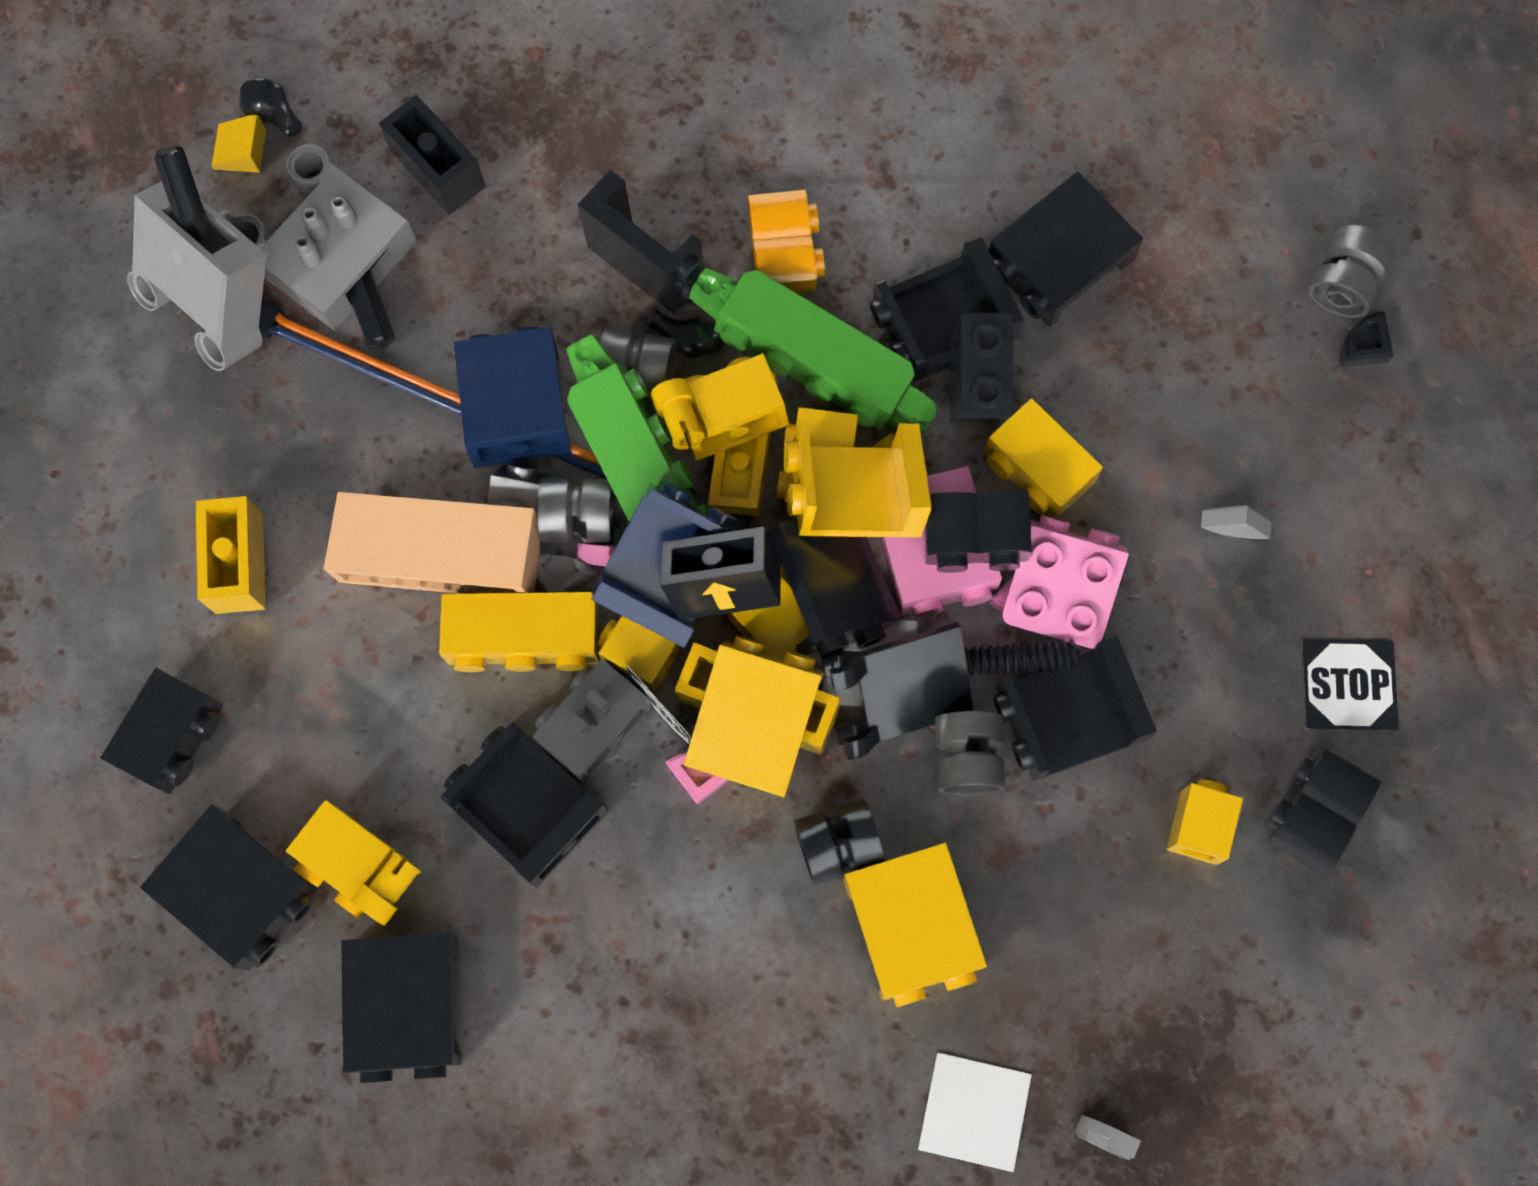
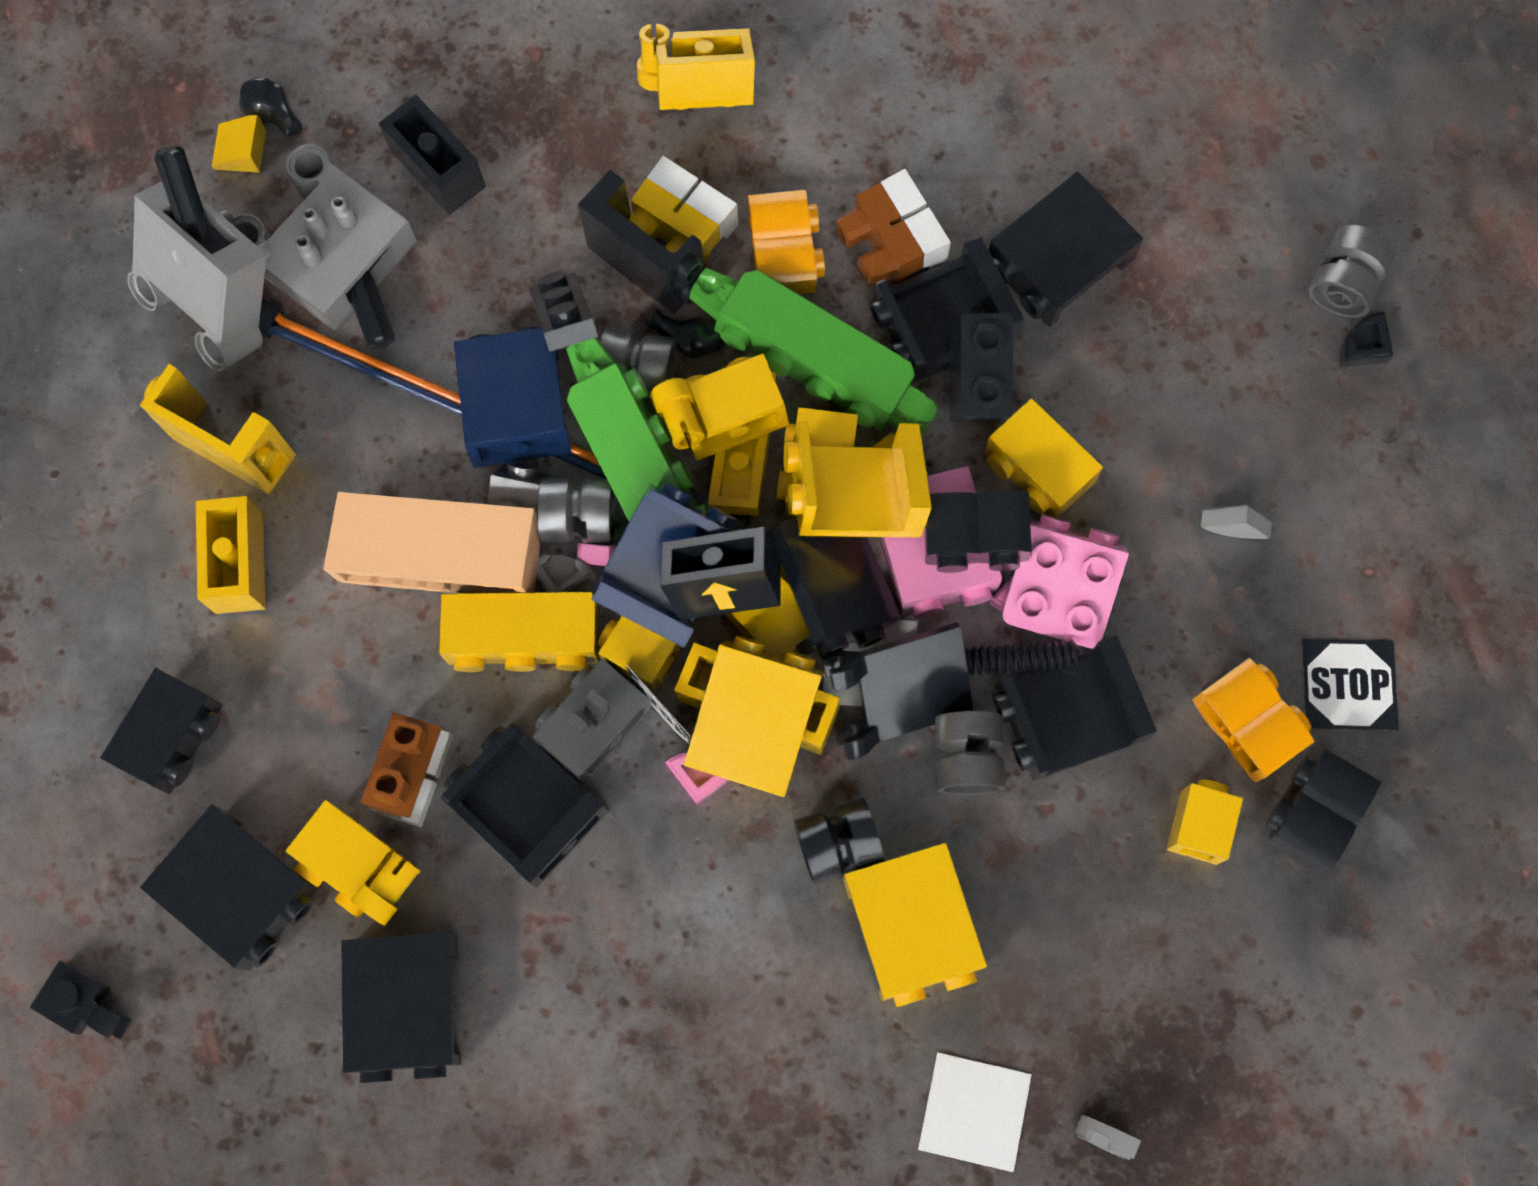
(75, 1000): none -> black plate
(255, 454): none -> yellow panel
(398, 778): none -> dark orange hips
(562, 310): none -> black plate
(677, 206): none -> hips
(704, 67): none -> yellow hinge
(898, 229): none -> dark orange hips
(1254, 719): none -> light orange brick

